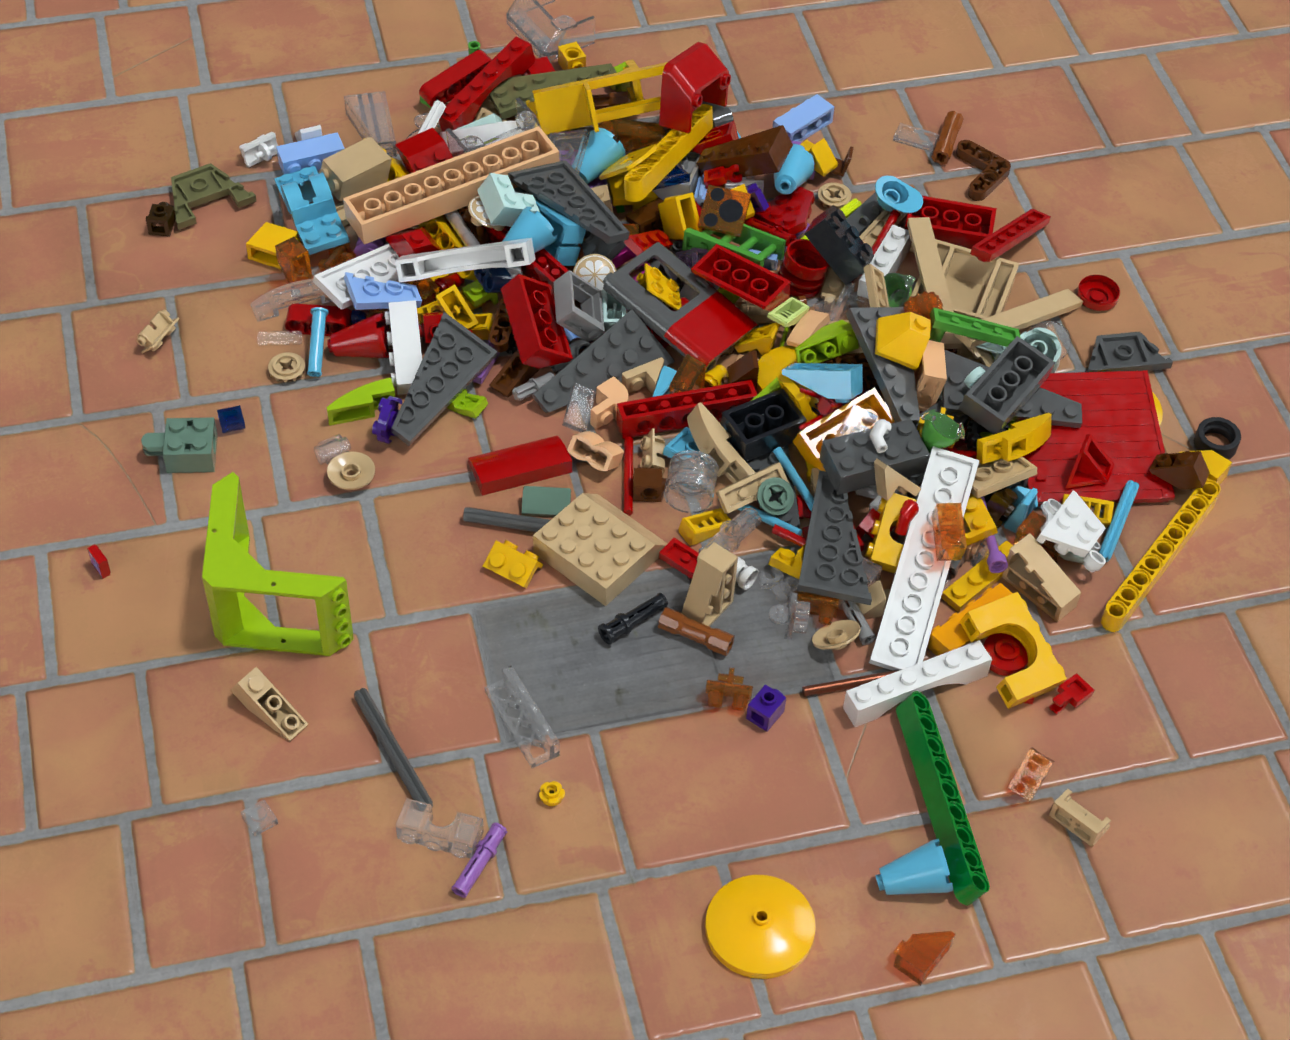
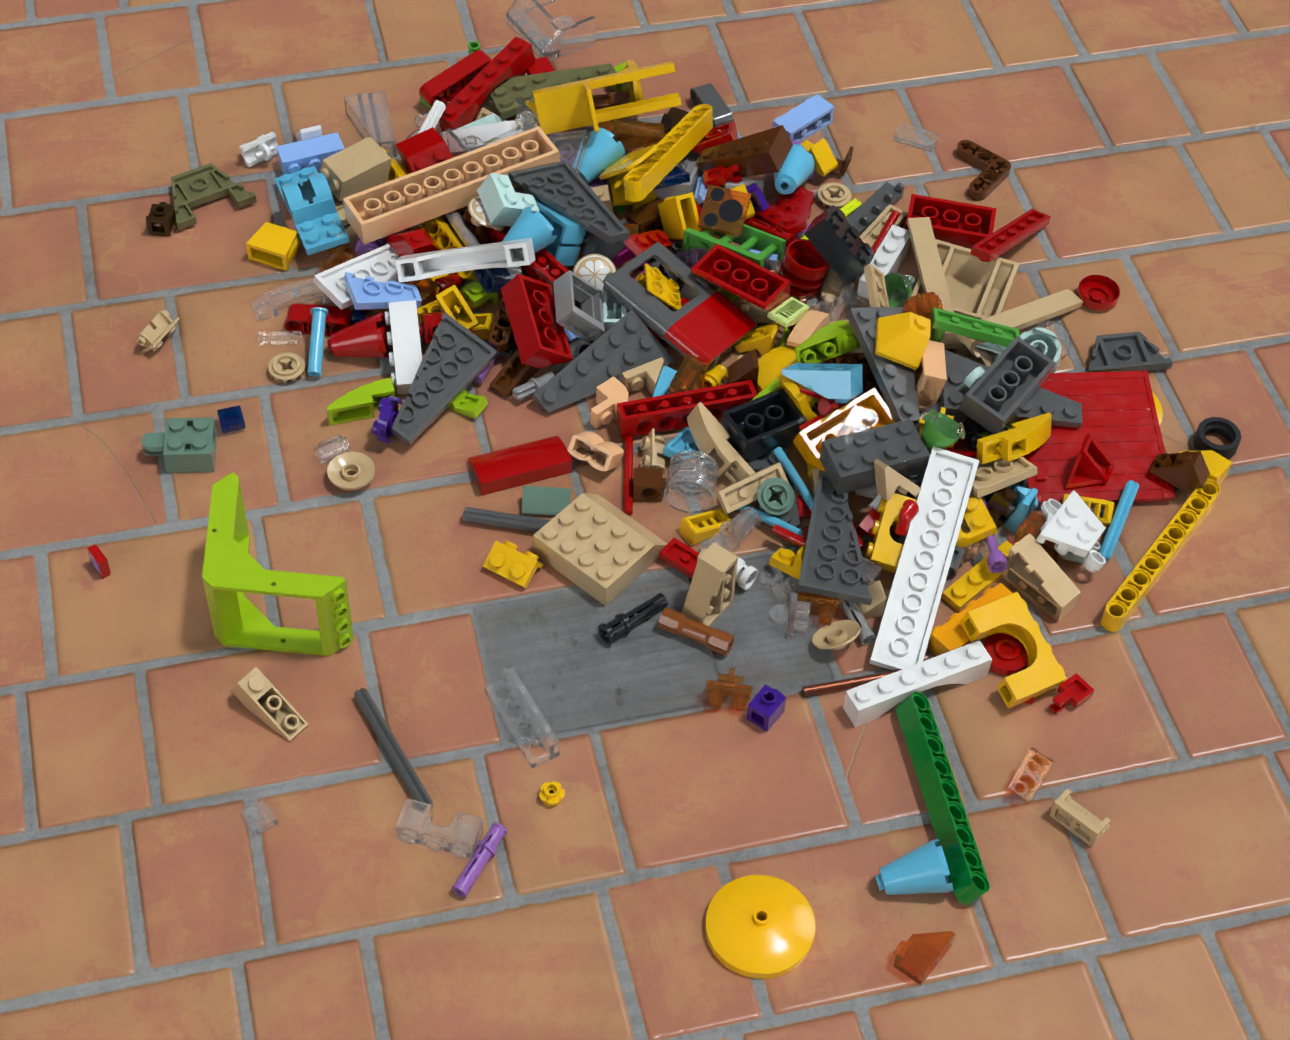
(293, 260): clear orange slope -> none
(571, 56): yellow brick -> none
(579, 408): clear tile -> none
(689, 80): red windscreen -> none
(876, 435): white arm -> none
(897, 195): medium azure piece -> none
(948, 531): clear orange brick -> none
(950, 129): dark orange axle -> none

